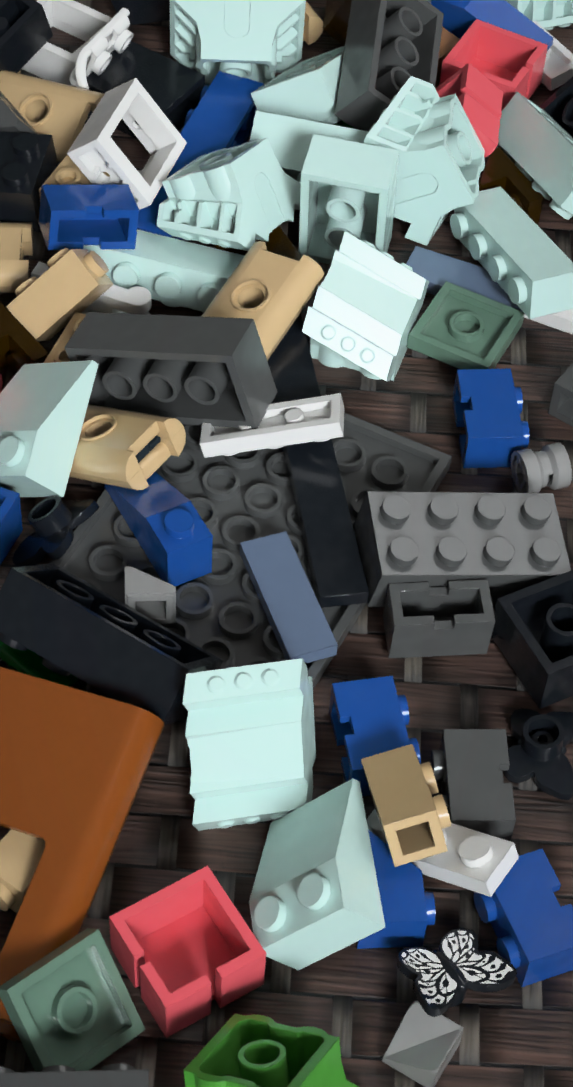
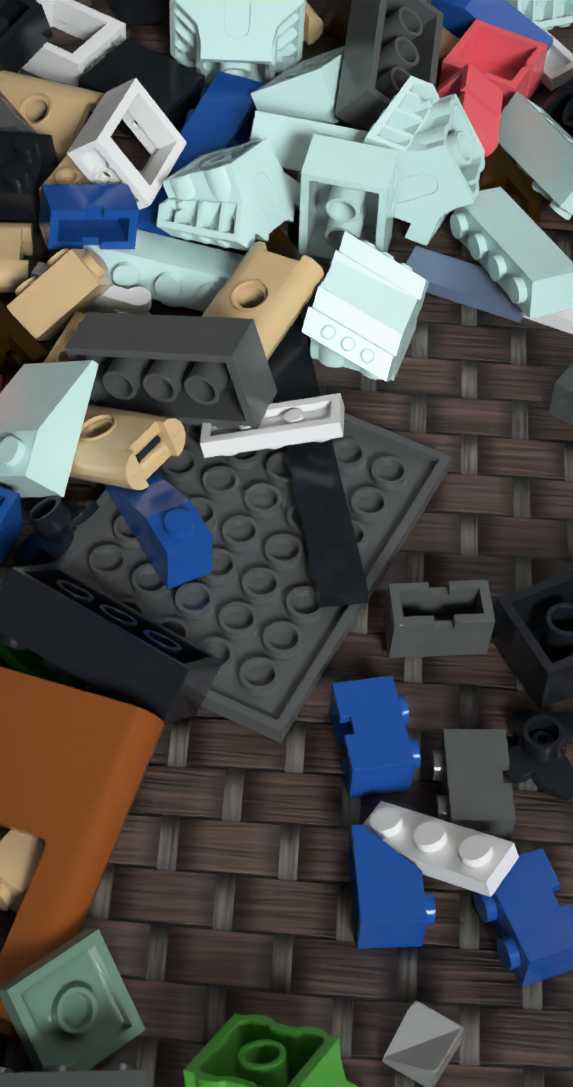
(97, 52): white piece -> none
(150, 596): light grey slope -> none
(187, 950): coral piece -> none
(250, 742): light aqua slope -> none
(288, 598): sand blue tile -> none
(317, 880): light aqua slope -> none
(405, 804): tan brick -> none
(447, 973): black animal -> none
(457, 538): brick -> none
(465, 329): sand green plate -> none
(490, 412): blue brick -> none
(541, 468): light grey wheel -> none

